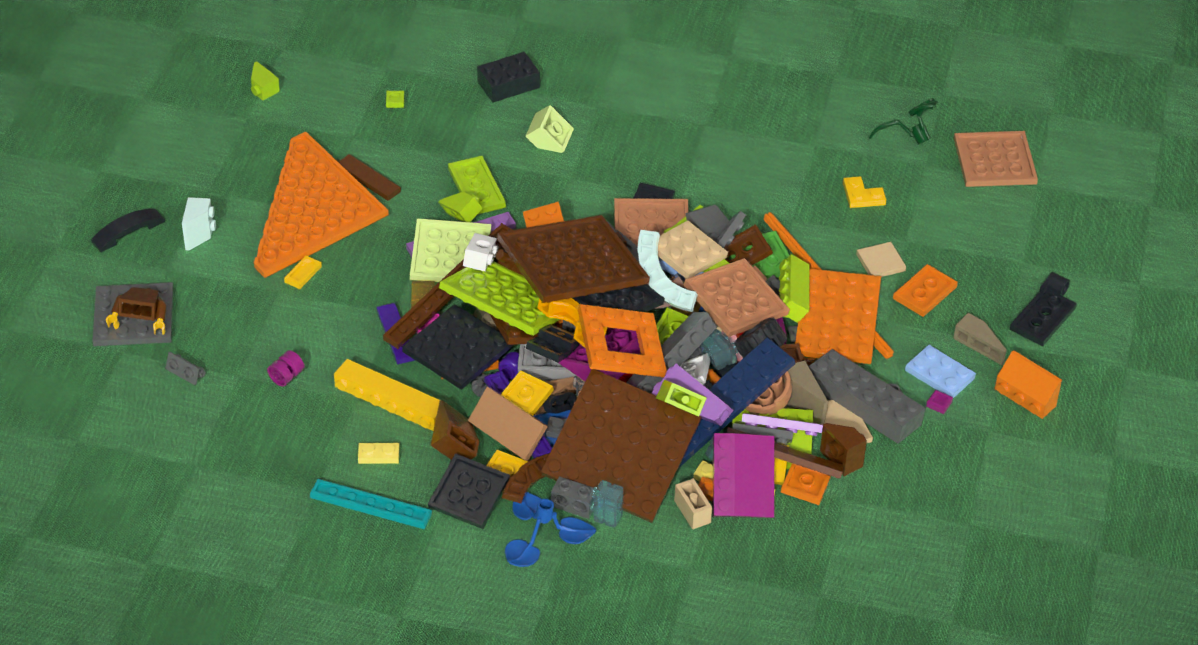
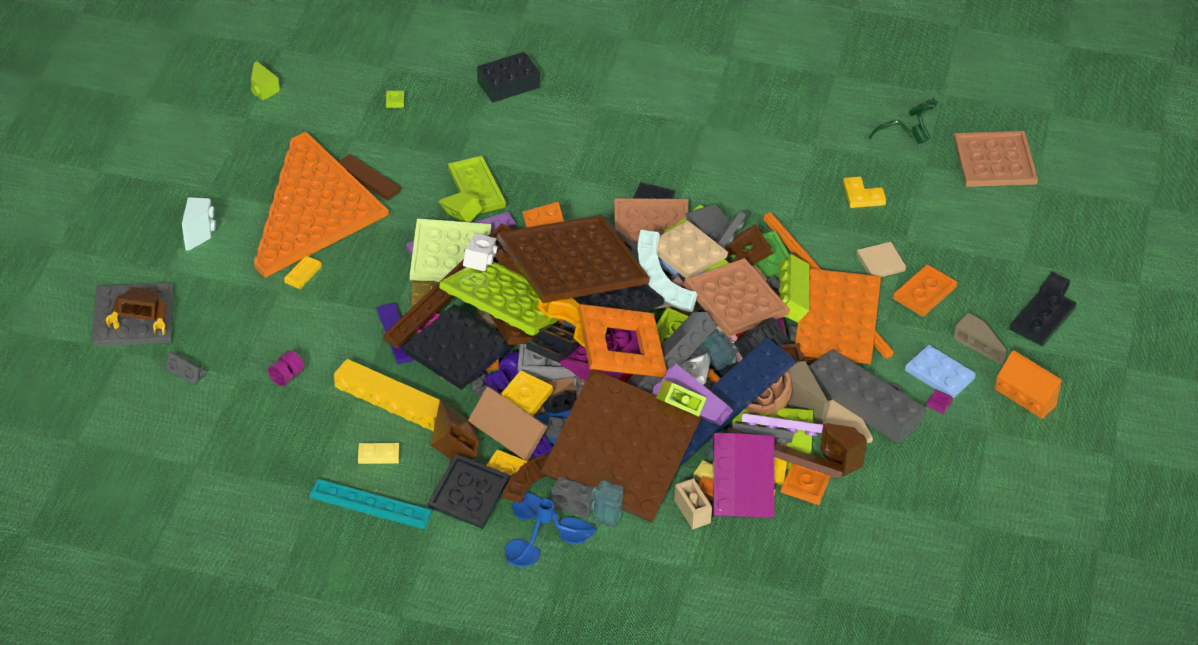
(124, 225): black slope -> none
(549, 130): yellowish green slope -> none

